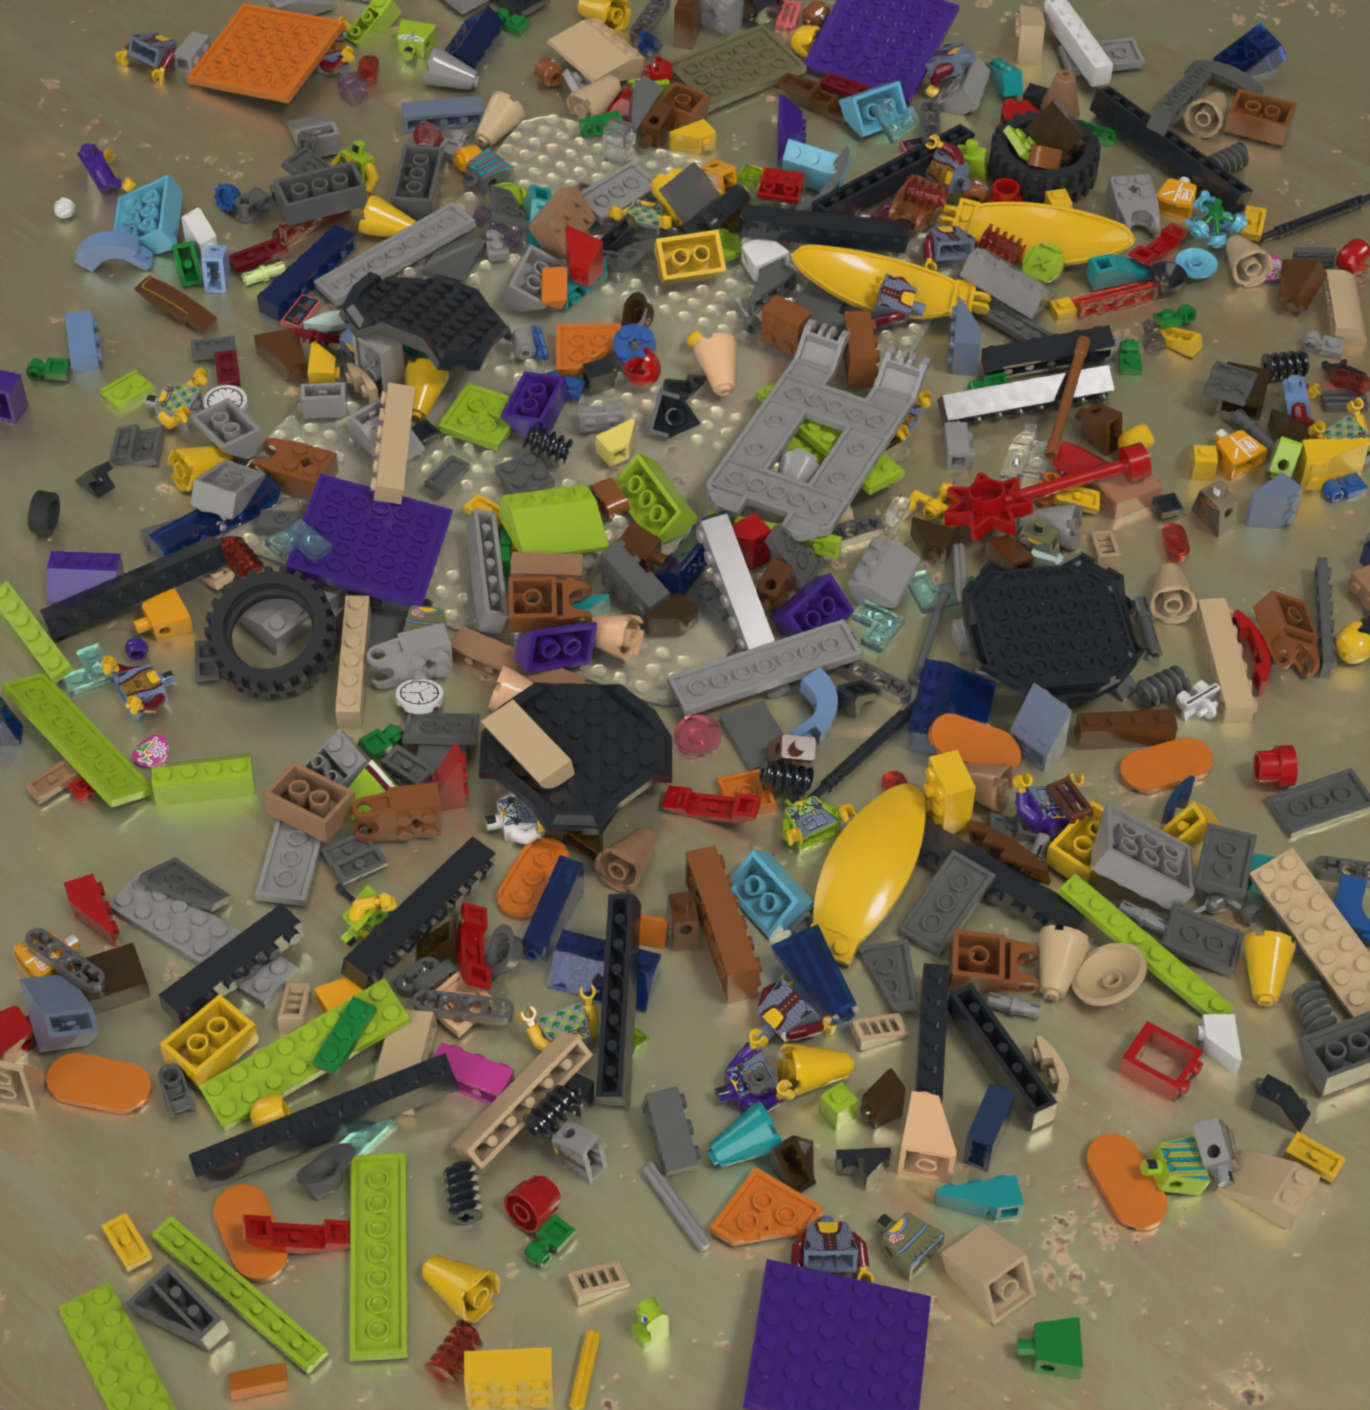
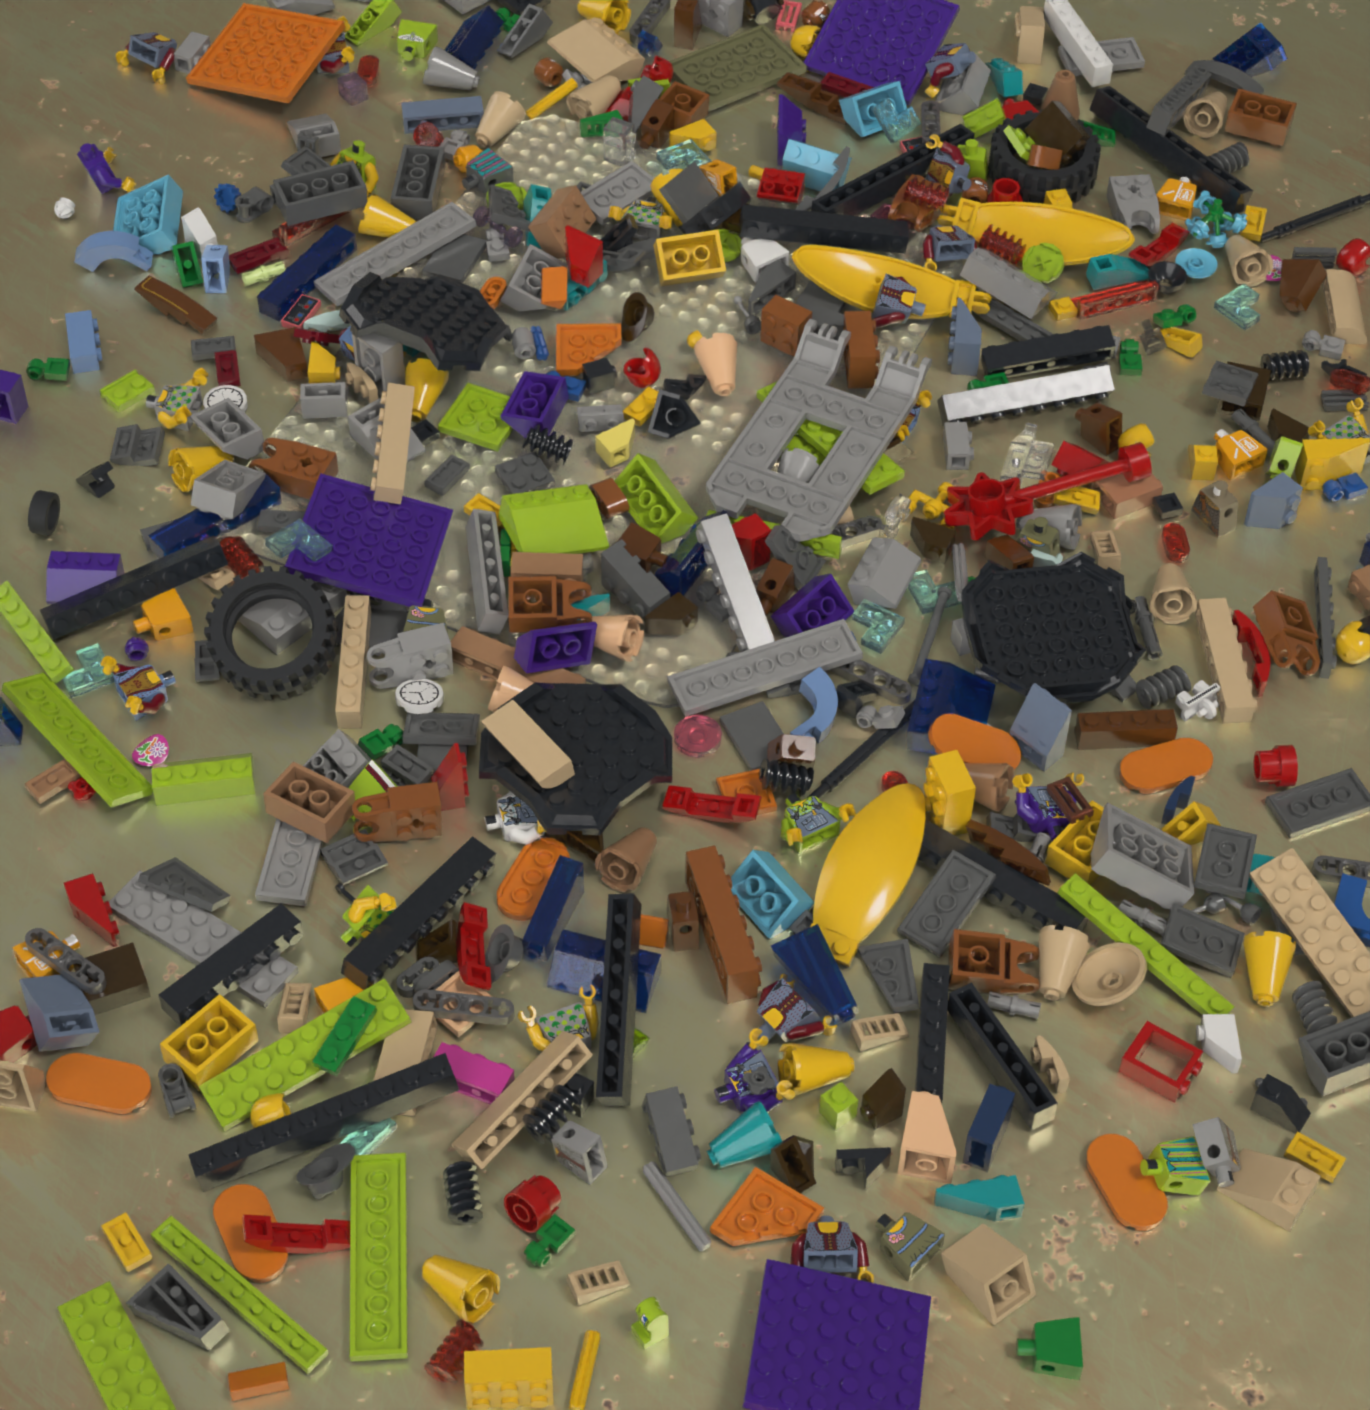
(494, 290): none -> orange plate
(527, 30): none -> dark grey slope
(552, 98): none -> yellow axle
(628, 334): blue plate -> none
(642, 407): none -> yellow plate
(682, 153): none -> clear light blue plate
(750, 176): clear neon green plate -> none
(886, 717): none -> light grey plate
(985, 118): none -> lime plate
(1054, 440): dark orange piece -> none
(1236, 306): none -> clear light blue plate
(1297, 398): torso -> none

